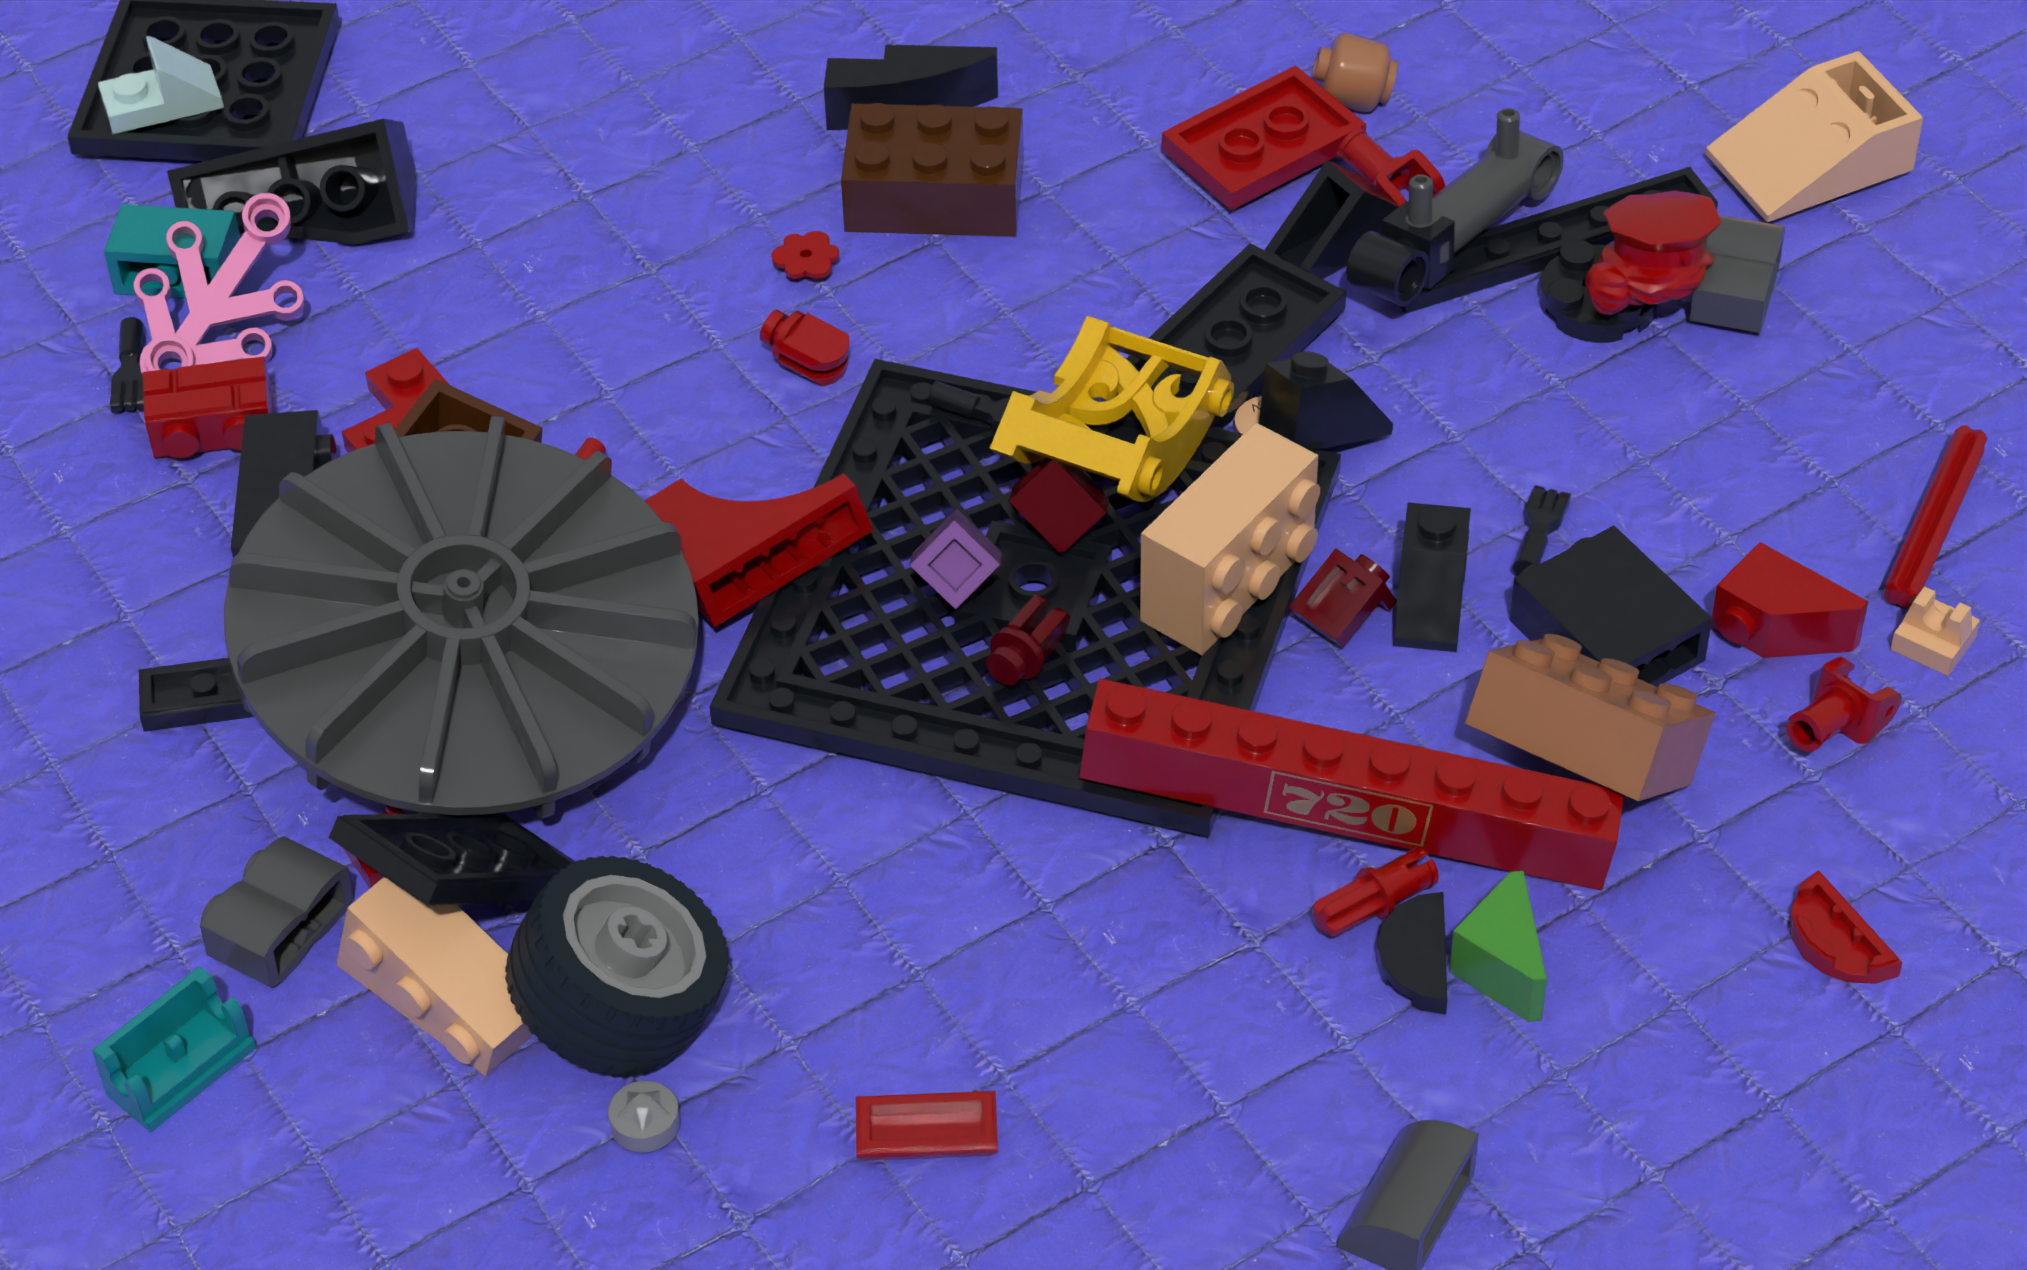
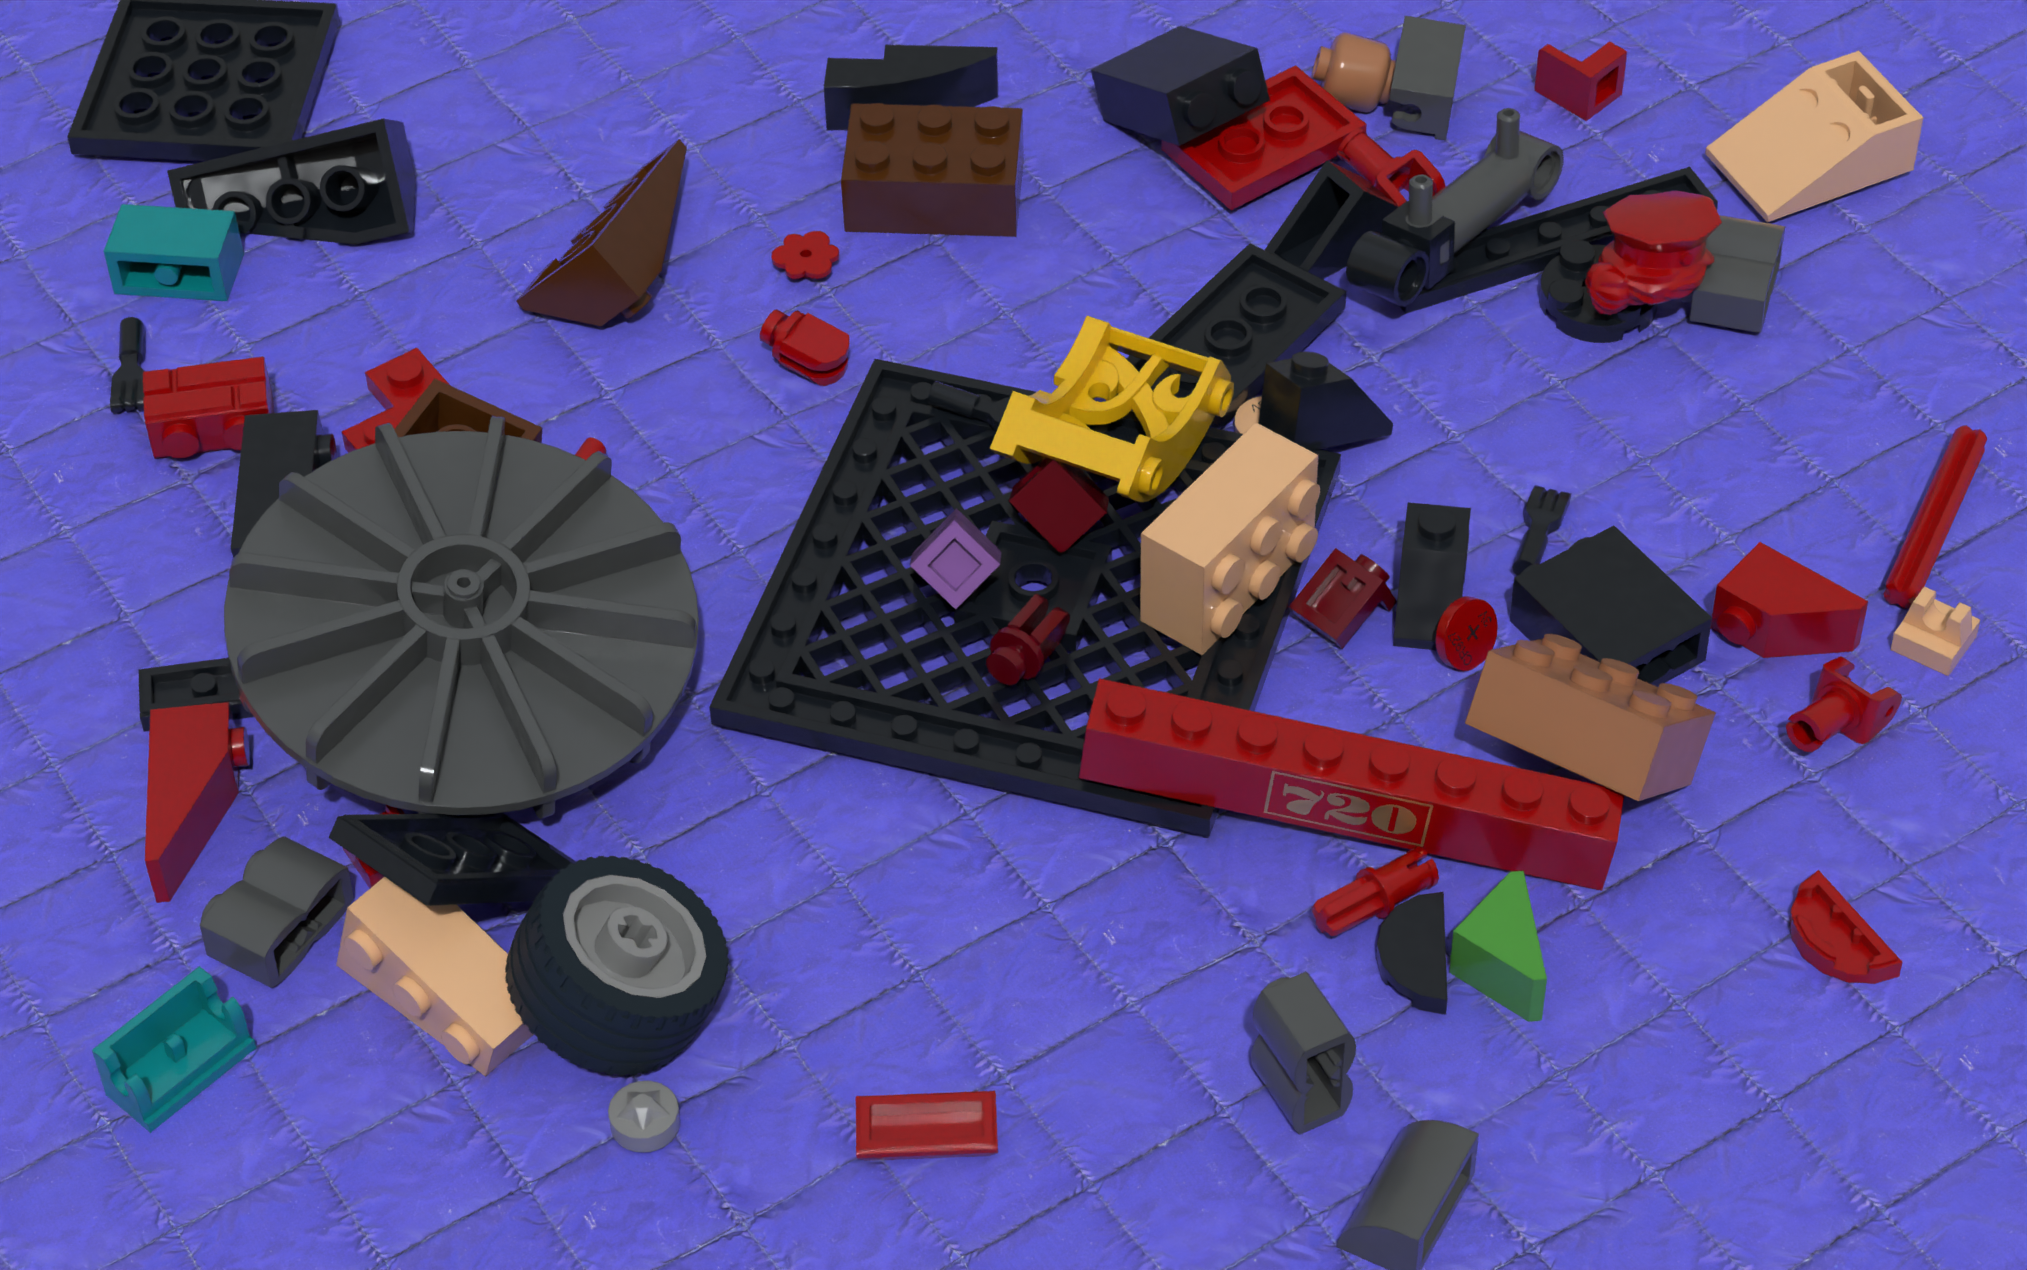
(172, 90): light aqua slope -> none
(189, 787): none -> red slope
(213, 303): bright pink plant -> none
(616, 253): none -> reddish brown wedge
(756, 547): red arch -> none
(1180, 85): none -> brick
(1302, 1052): none -> dark grey brick
(1427, 74): none -> dark grey hinge
(1466, 633): none -> red piece
(1581, 86): none -> red panel

